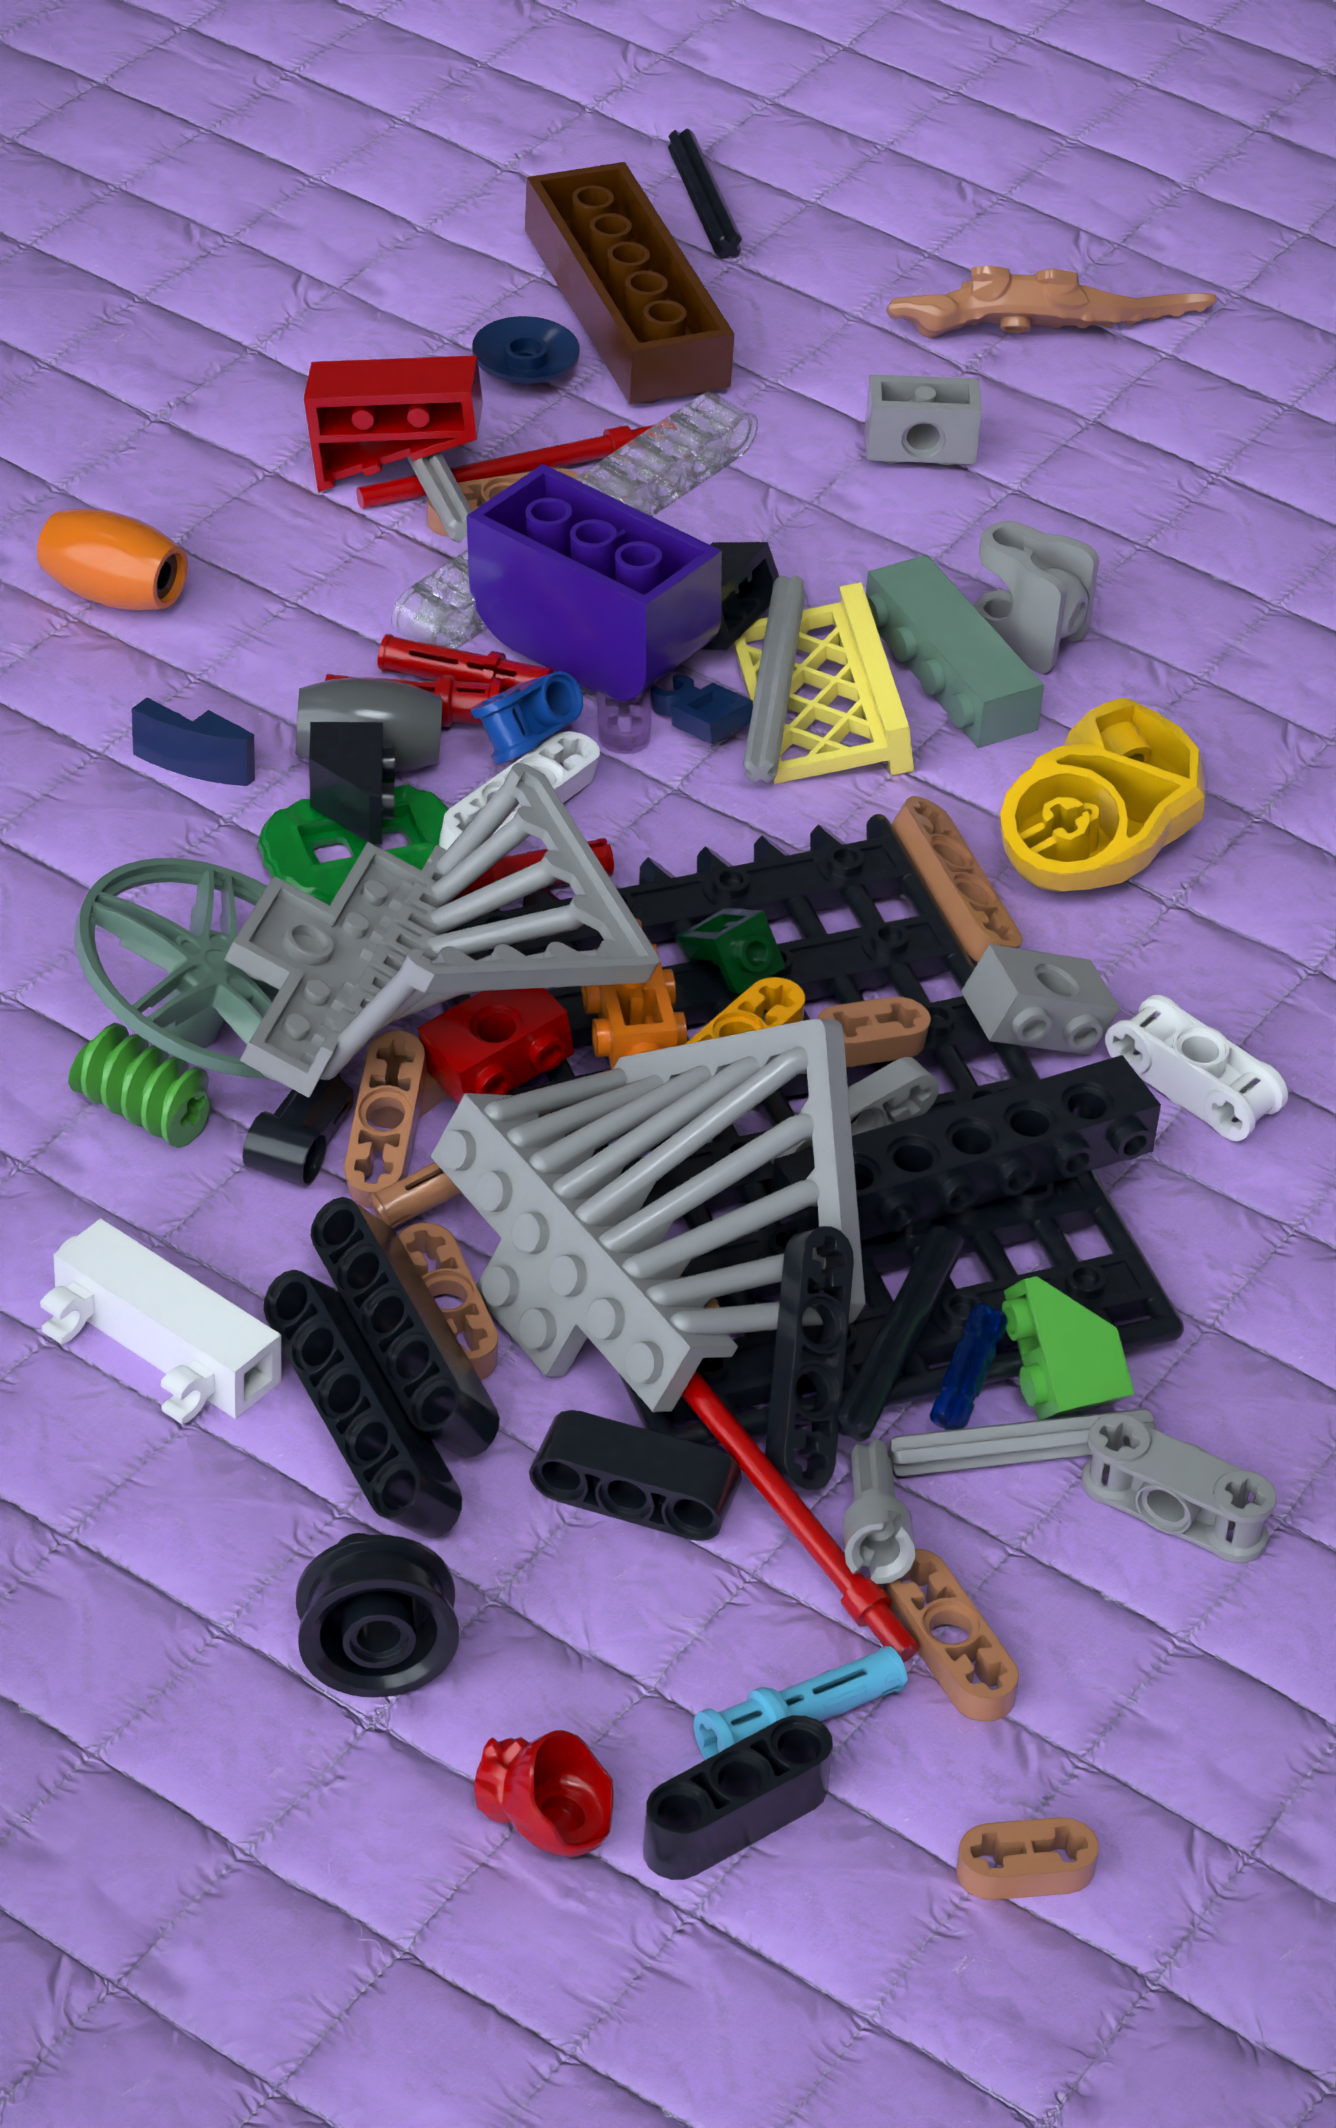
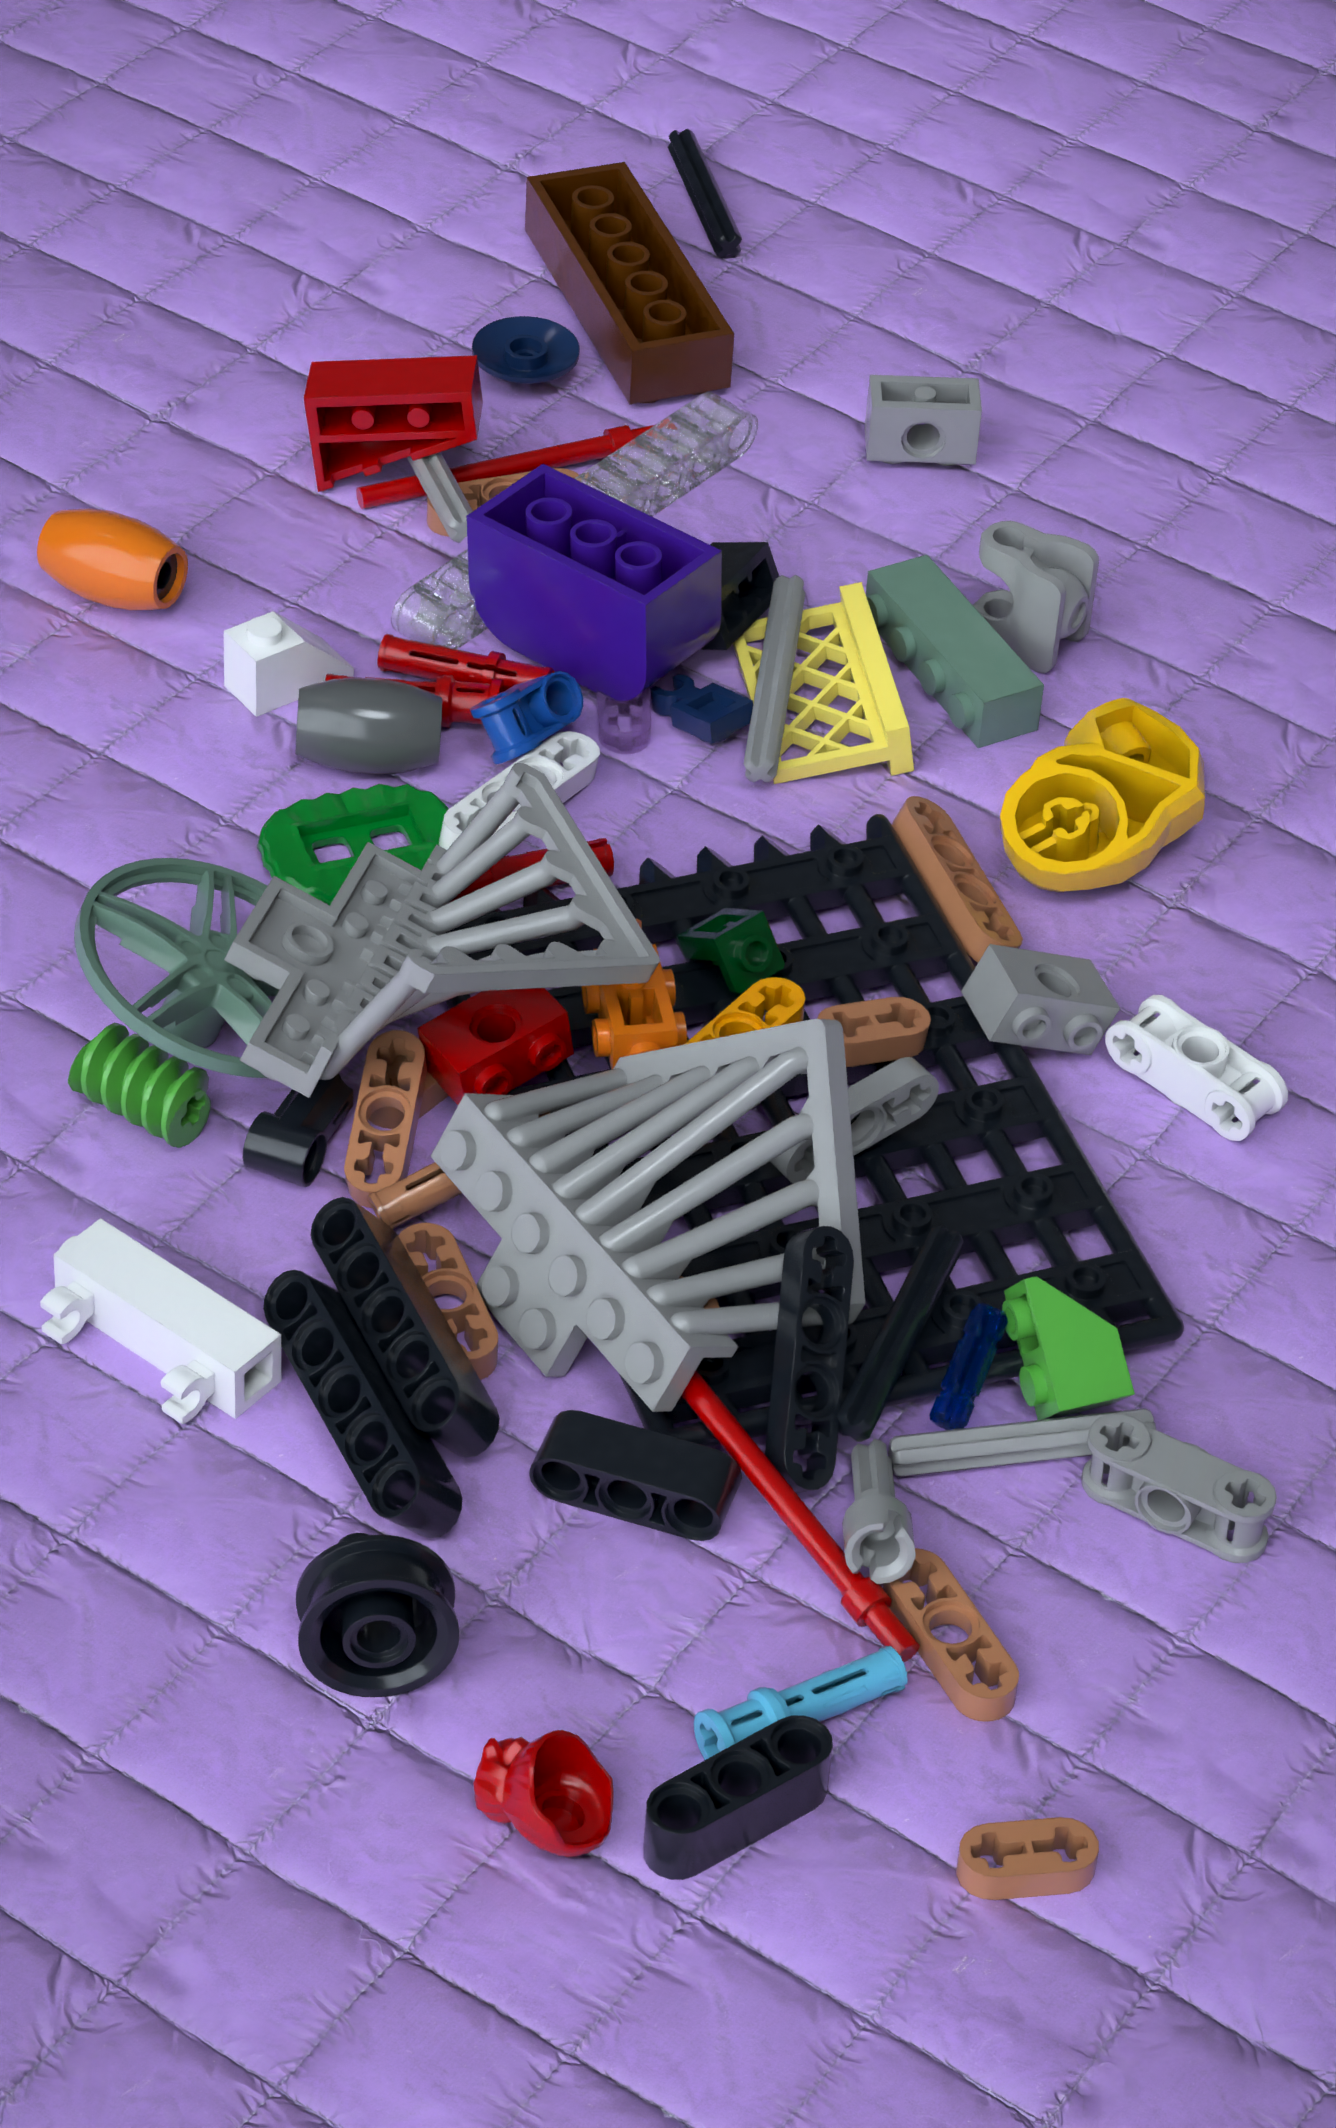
(200, 749): dark blue slope -> none
(273, 659): none -> white slope
(352, 776): black slope -> none
(989, 1147): black brick -> none
(1039, 299): nougat animal -> none

